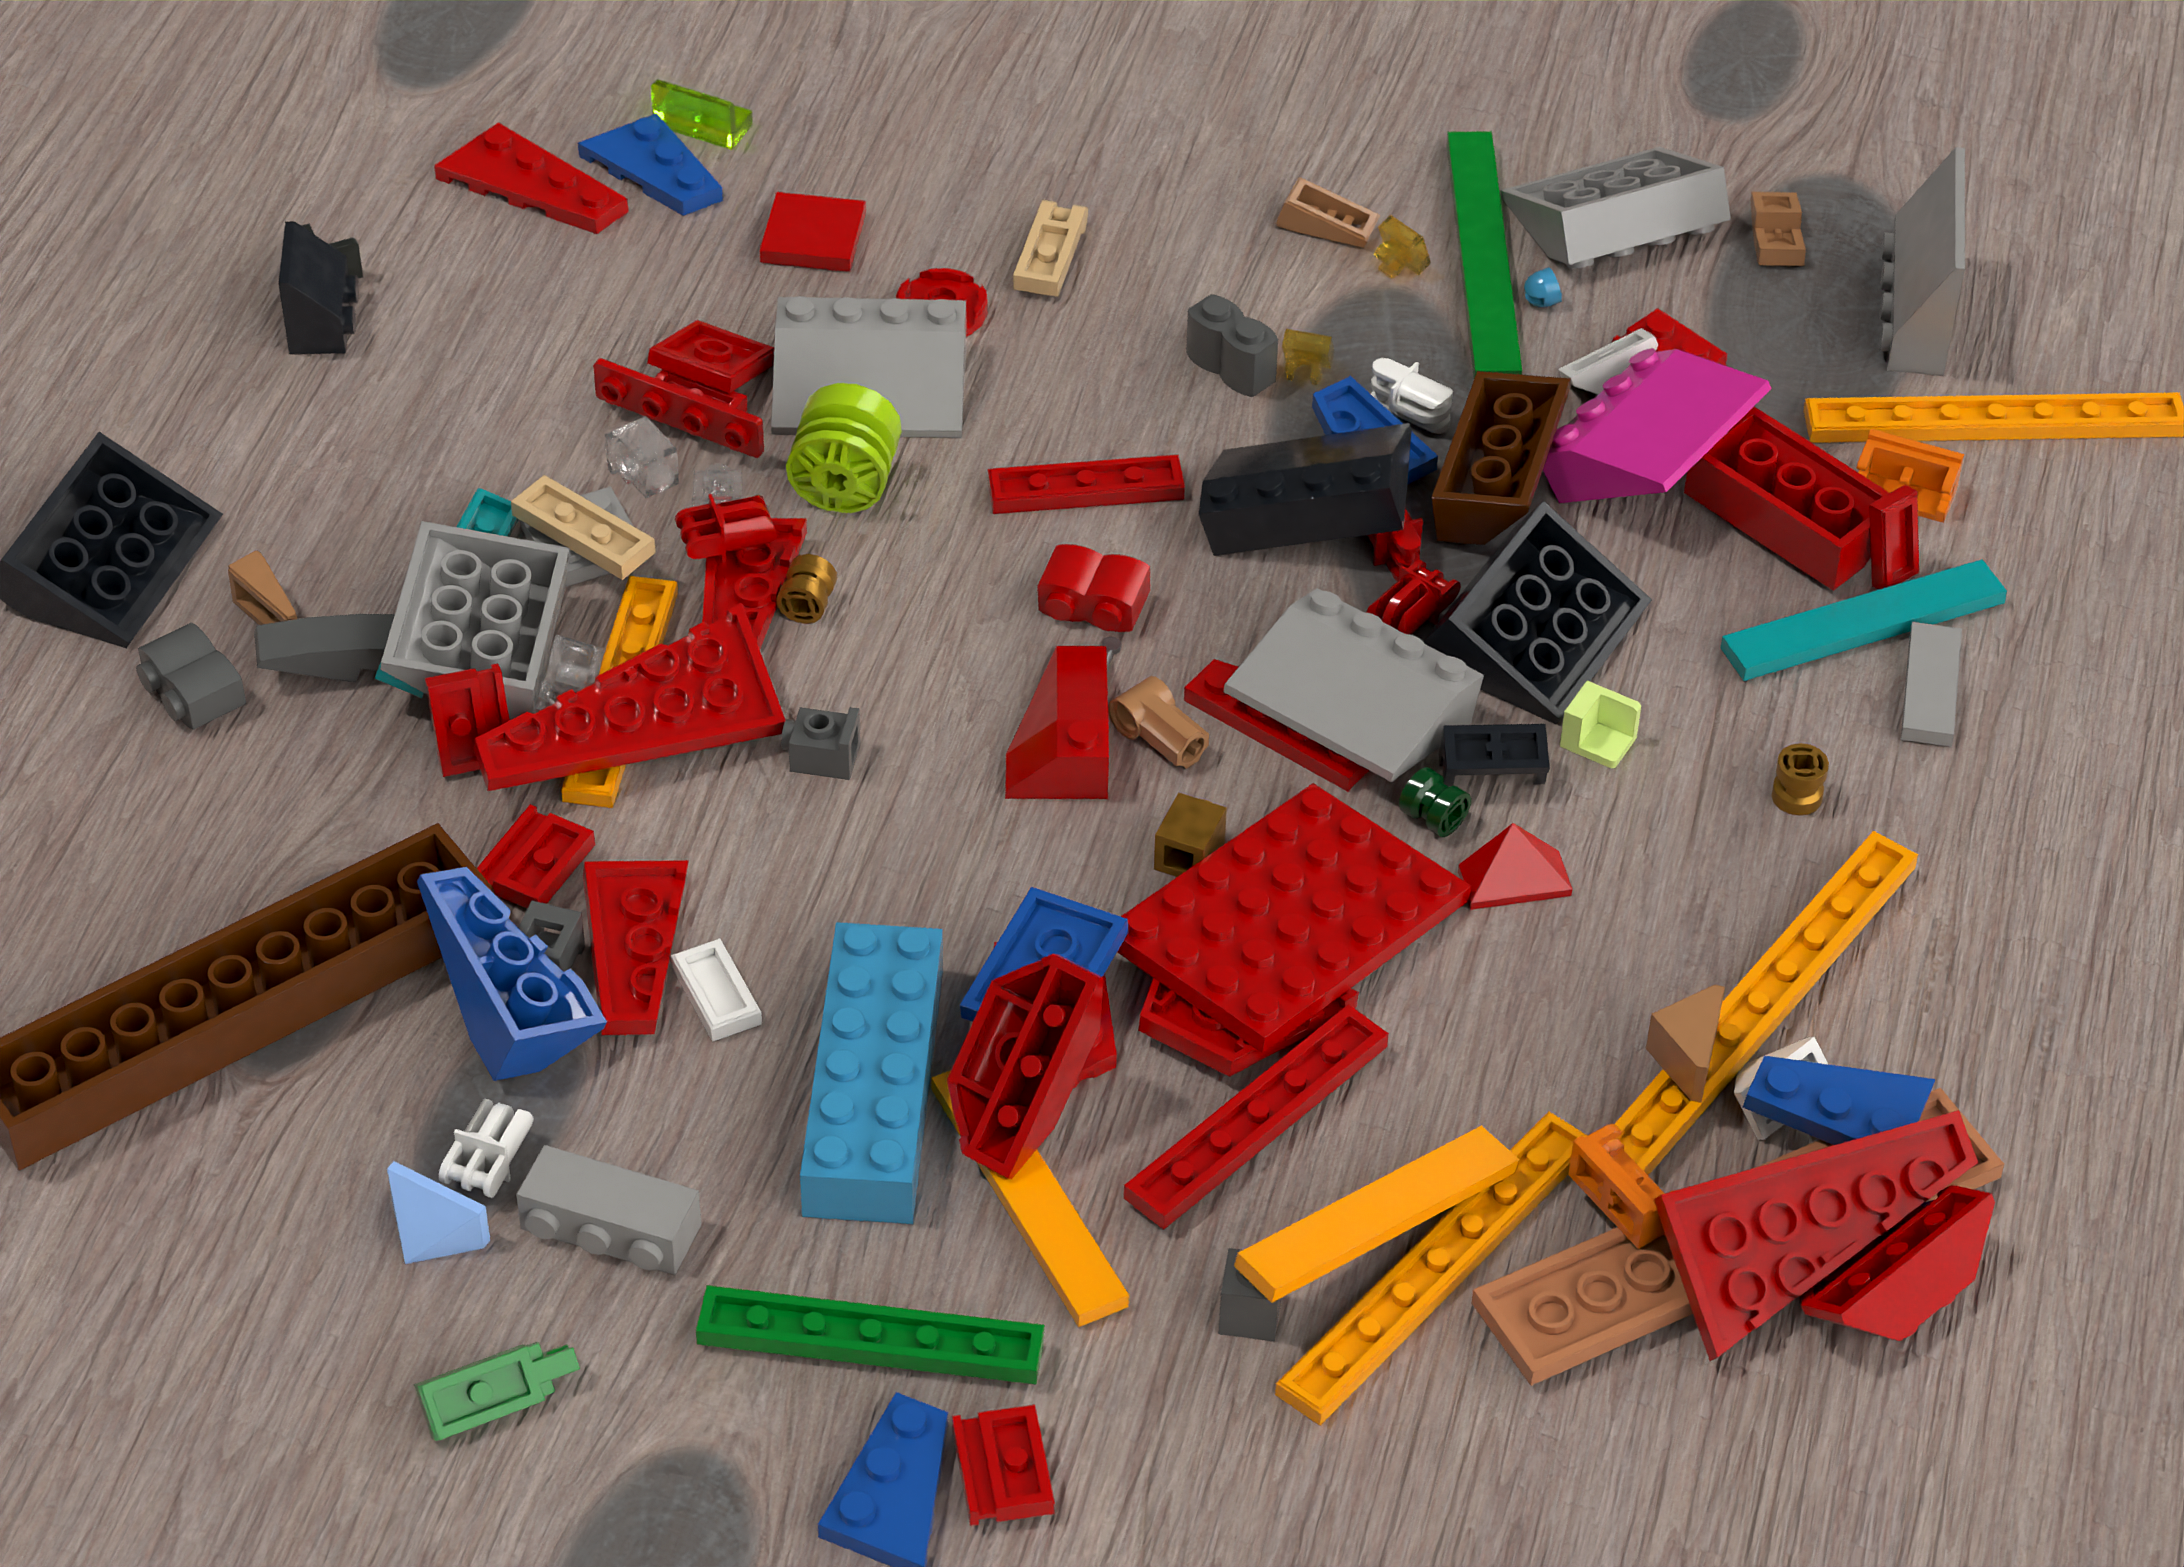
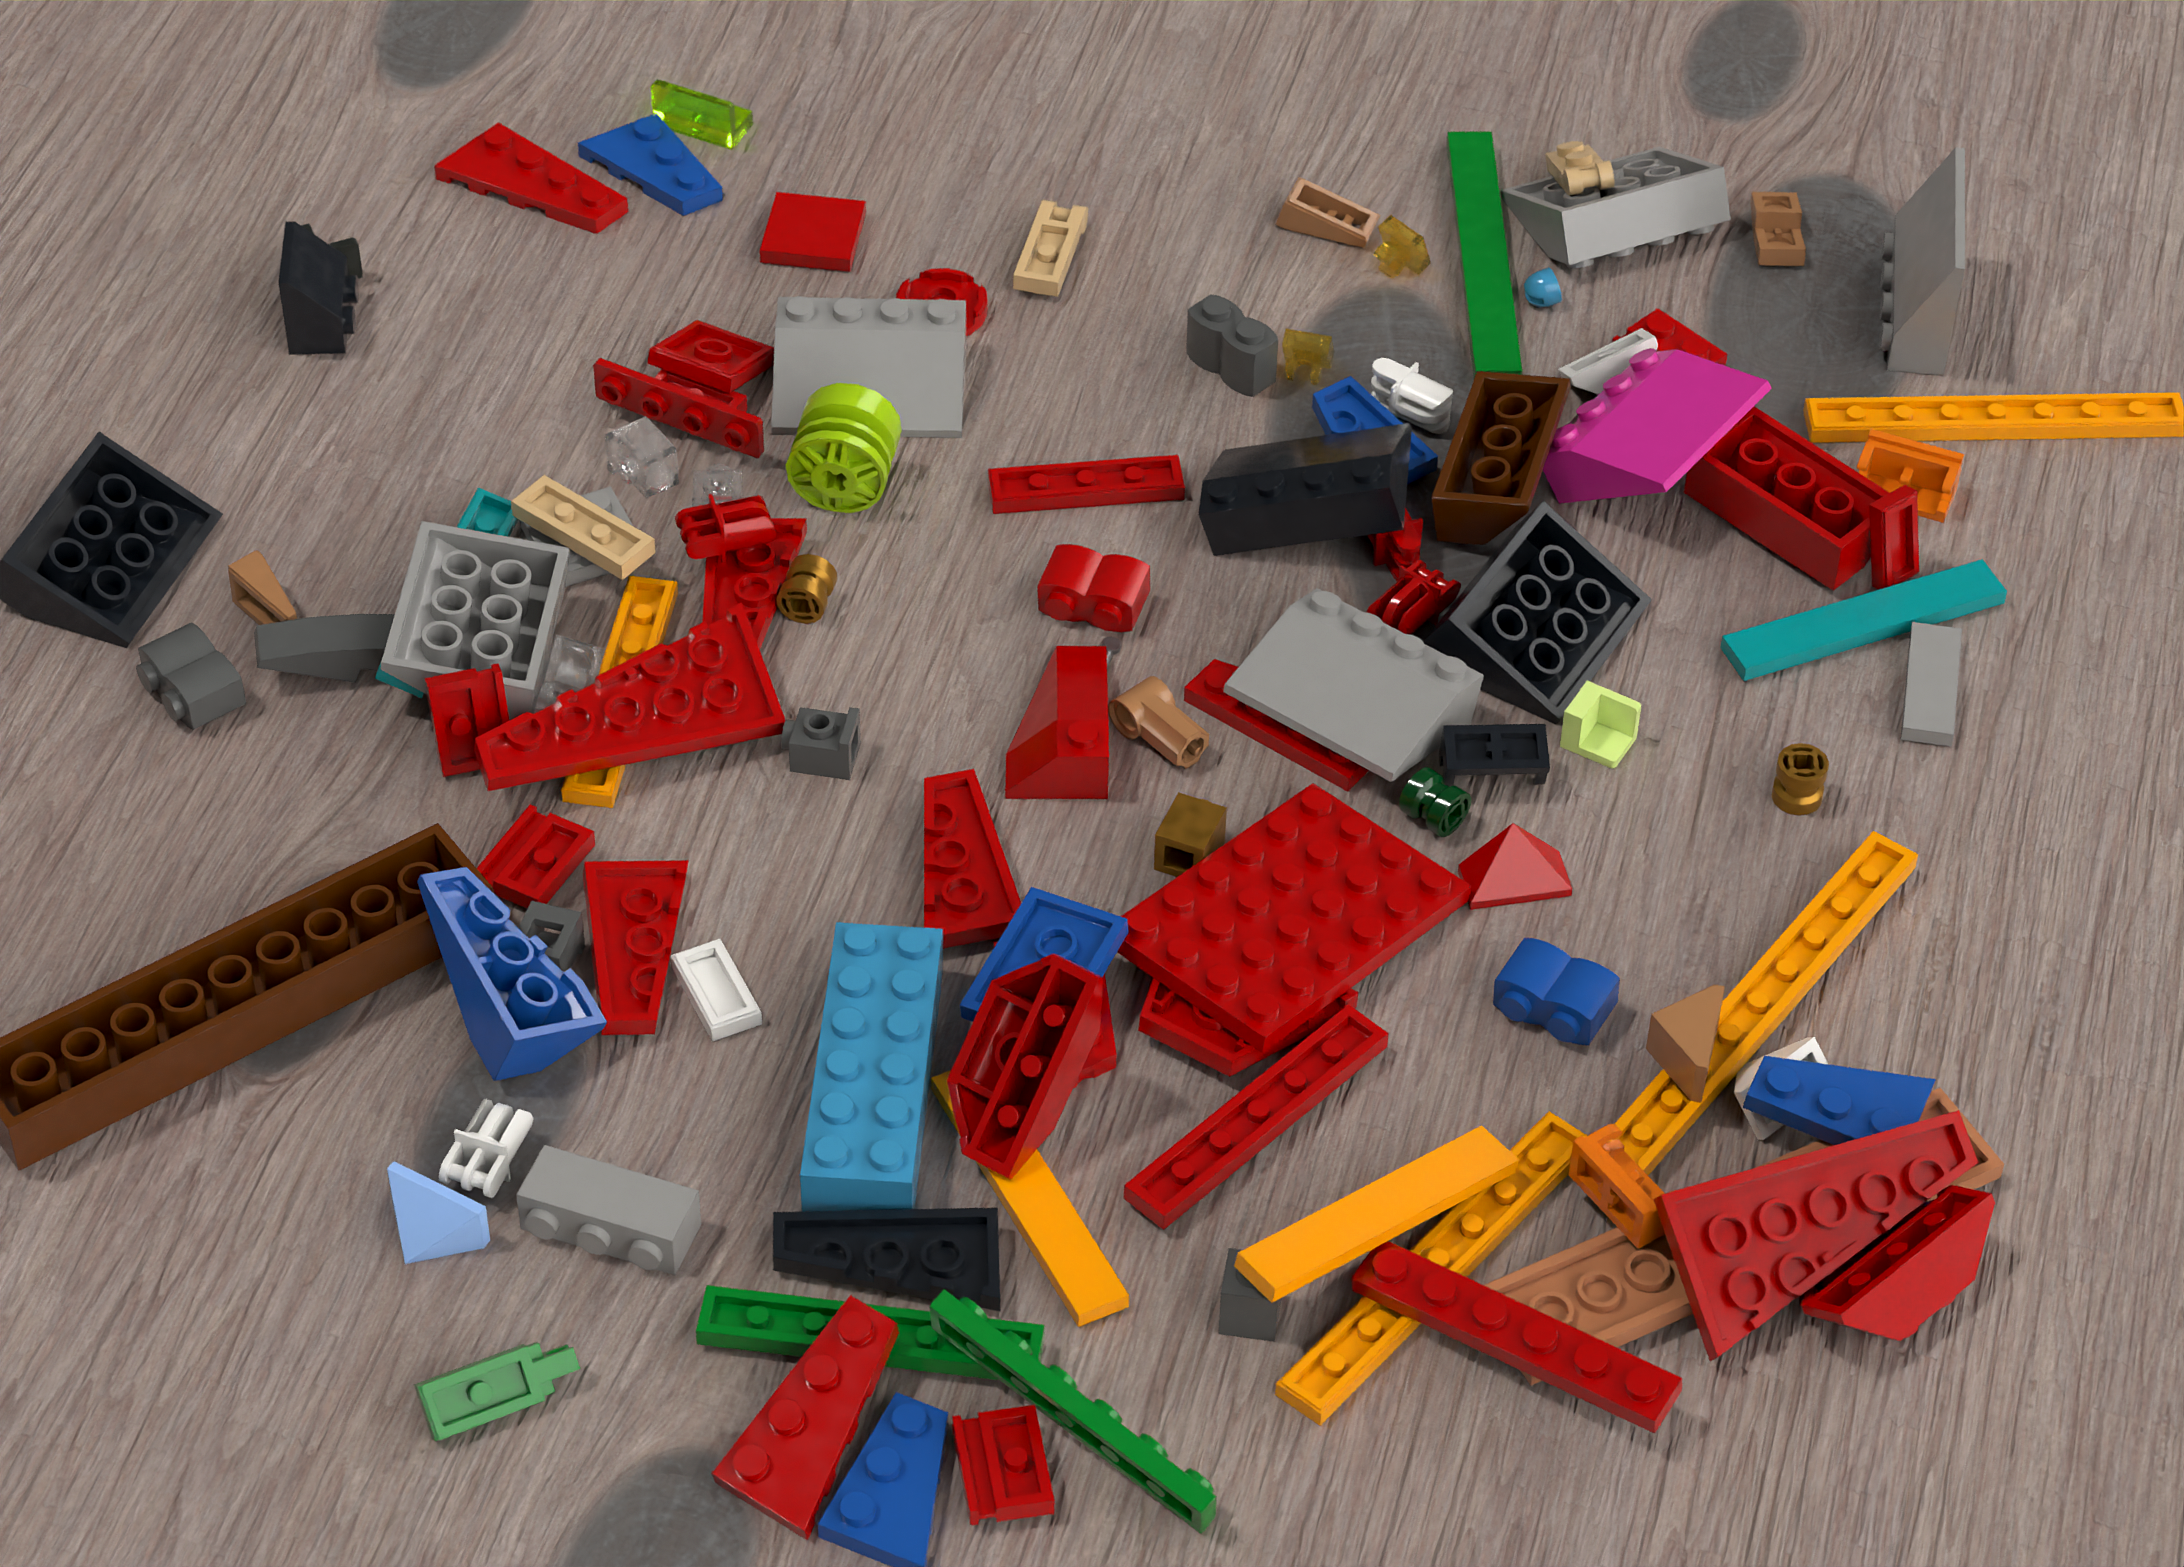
(797, 1438): none -> red wing
(895, 1250): none -> black wing
(964, 865): none -> red wing
(1092, 1423): none -> green plate
(1518, 1335): none -> red plate
(1556, 991): none -> blue brick
(1579, 167): none -> tan plate

